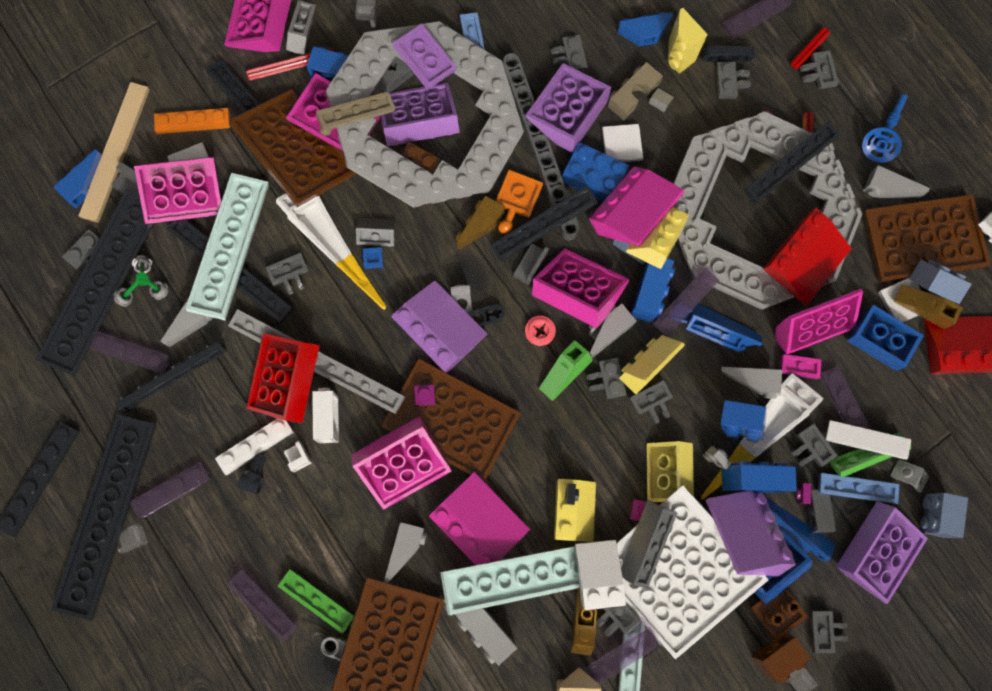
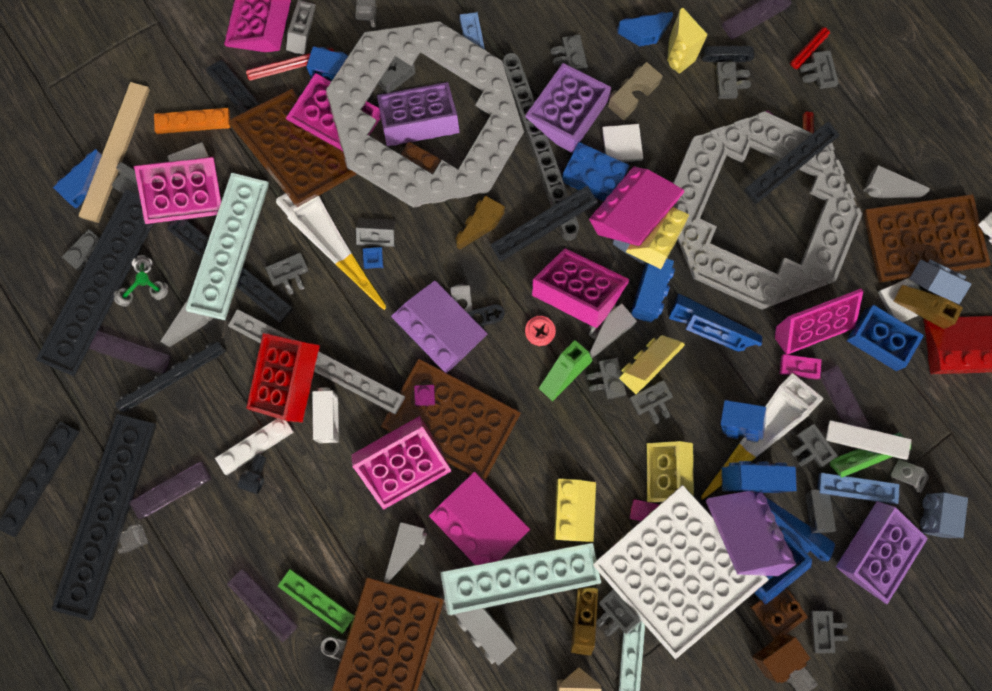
(297, 457): white panel -> none
(354, 112): dark tan piece -> none
(424, 56): medium lavender plate -> none
(517, 196): orange plate -> none
(530, 264): dark grey panel -> none
(571, 495): black plate -> none
(600, 575): white slope -> none
(623, 656): clear purple plate -> none
(647, 544): dark grey panel -> none
(660, 99): light grey slope -> none
(685, 302): clear purple plate -> none
(717, 456): light grey plate -> none
(762, 381): light grey slope -> none
(803, 493): magenta plate -> none
(808, 256): red slope -> none
(883, 138): blue dish -> none

